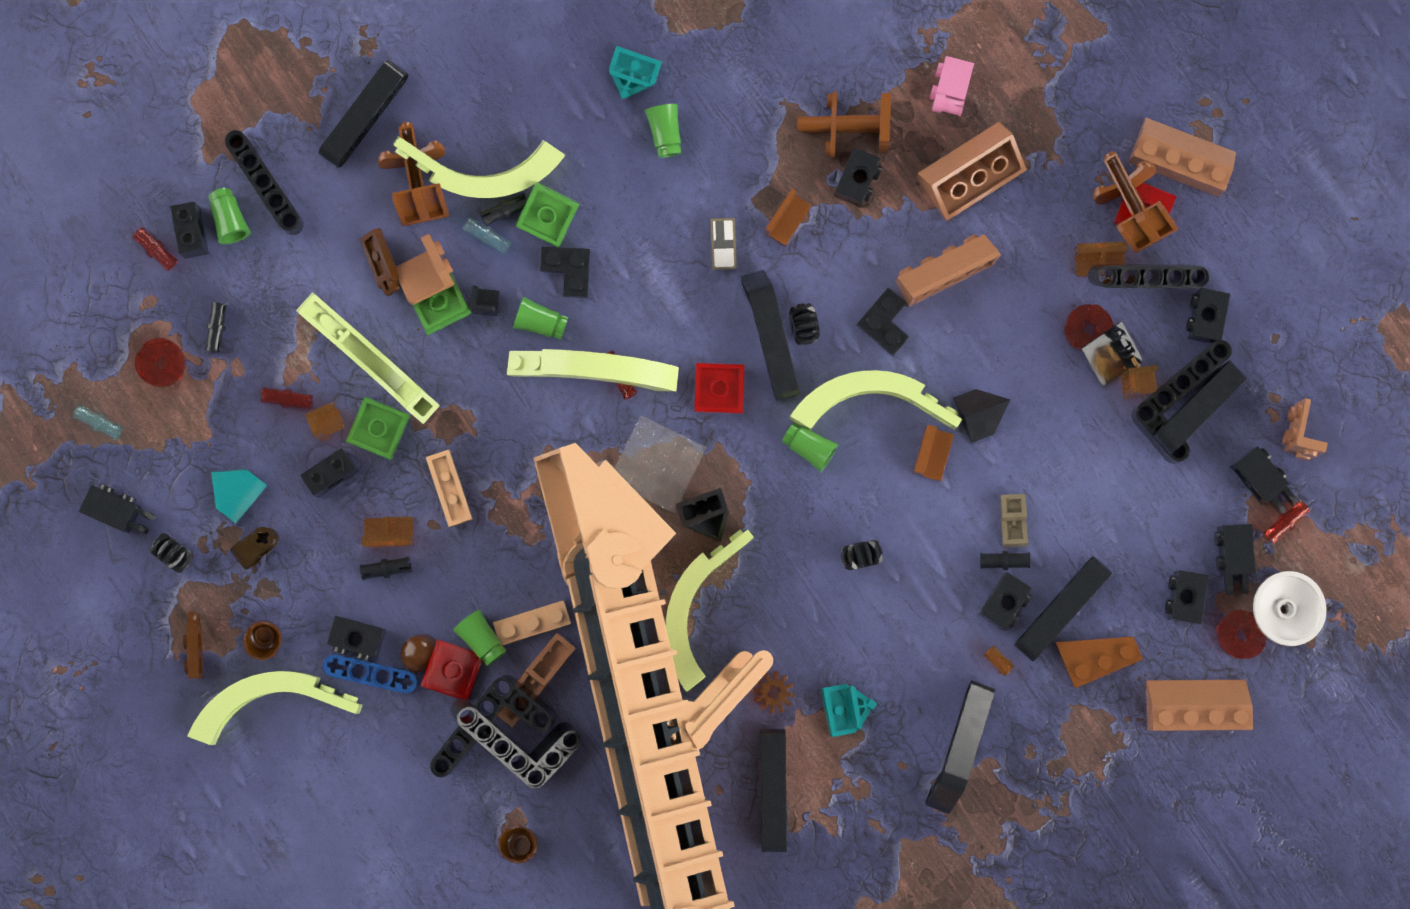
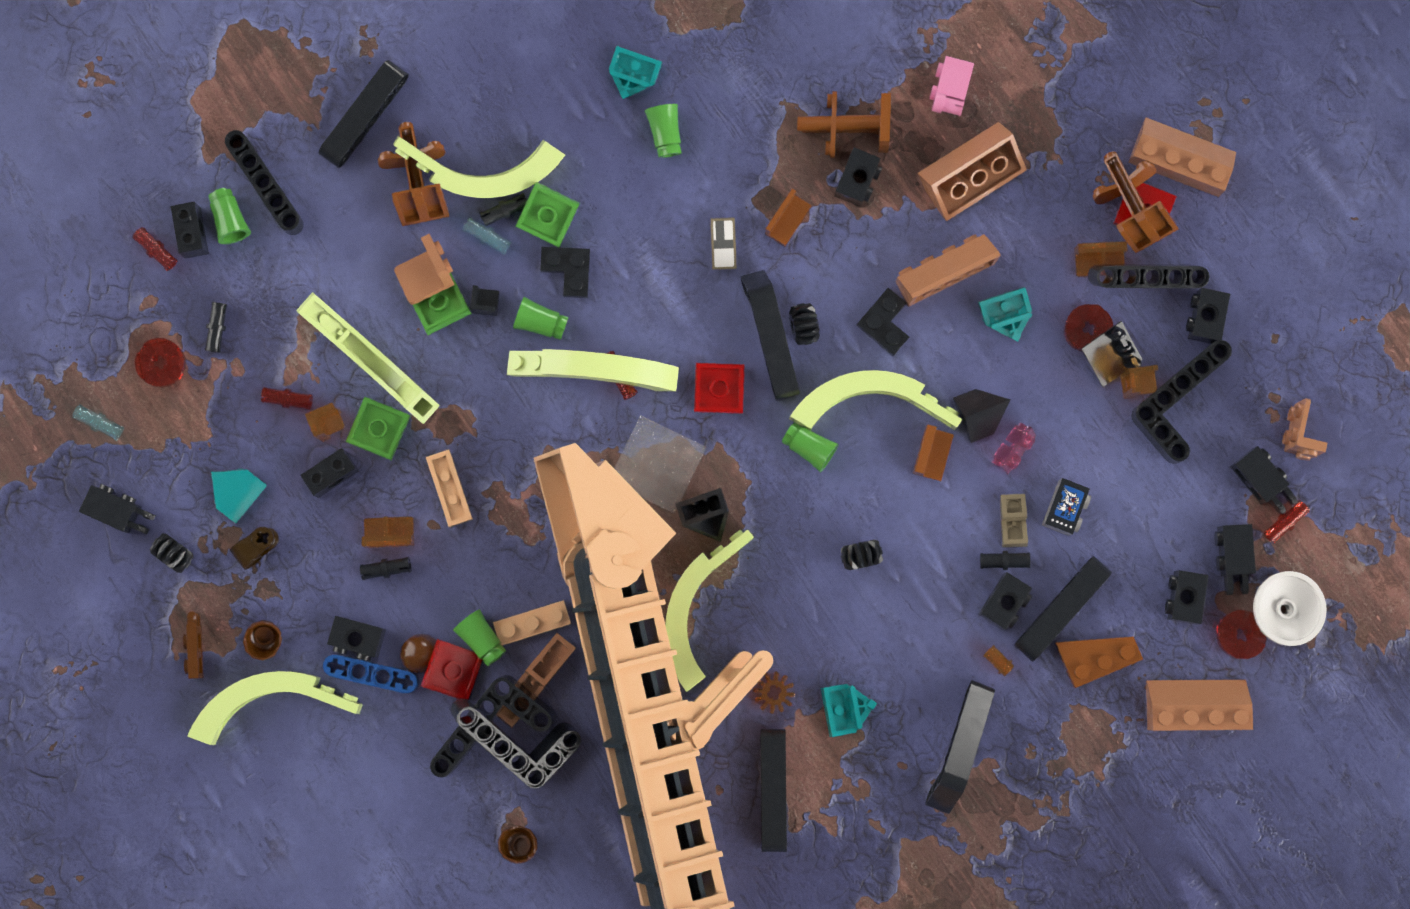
(380, 261): reddish brown hinge -> none
(1007, 312): none -> teal slope
(1008, 457): none -> clear pink hinge
(1066, 507): none -> brick
(1200, 406): black beam -> none

